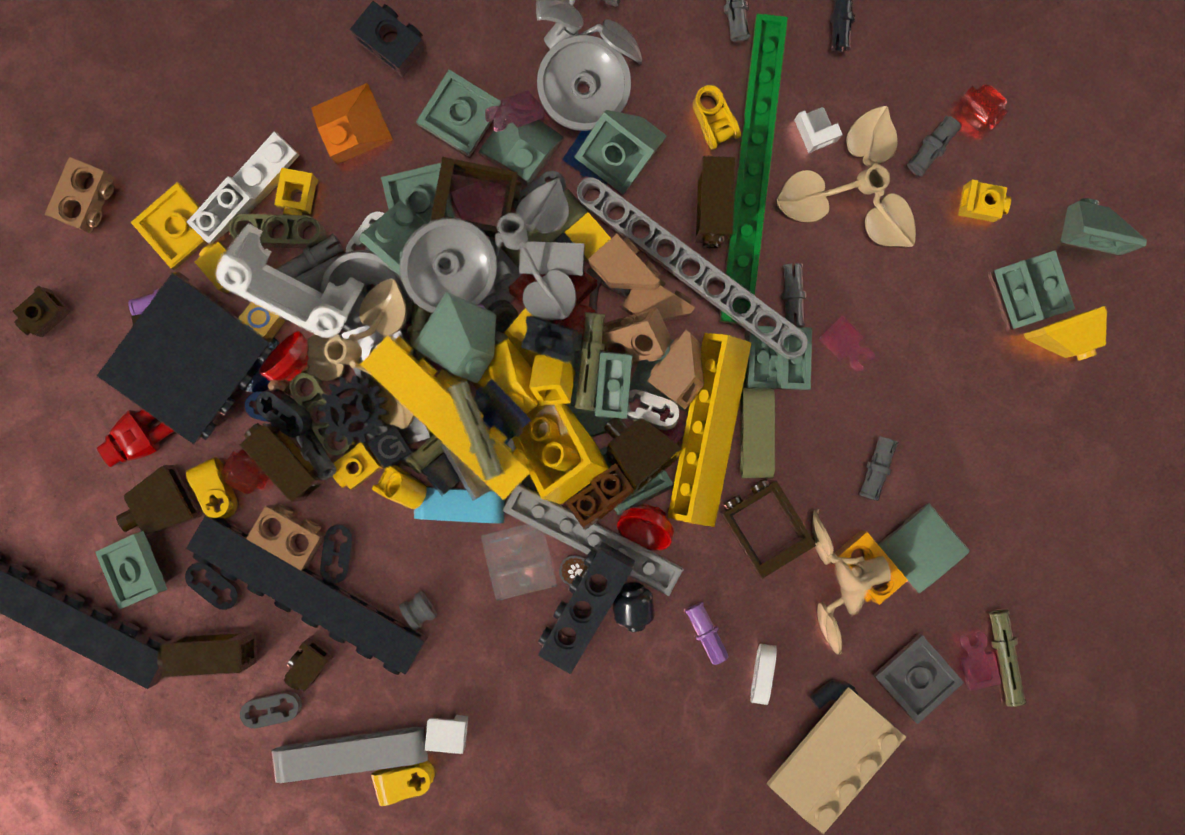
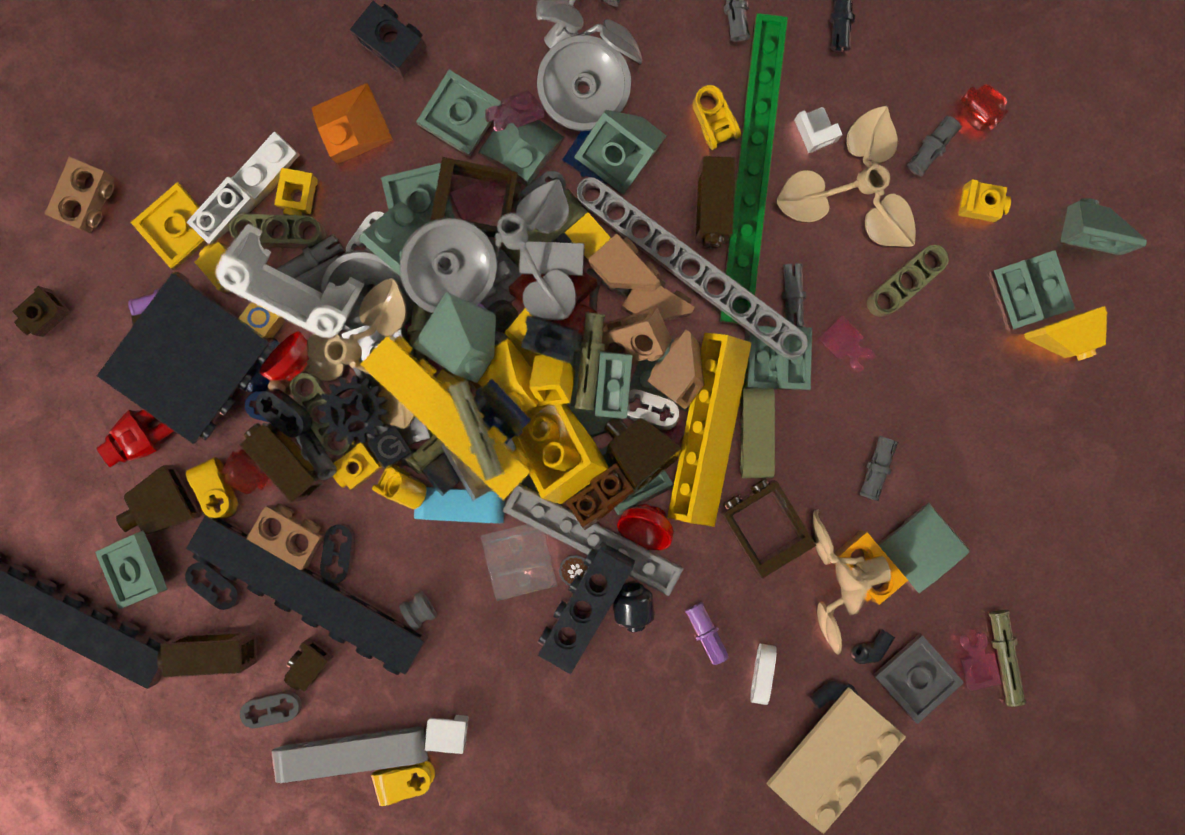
(873, 651): none -> black arm
(920, 274): none -> olive beam

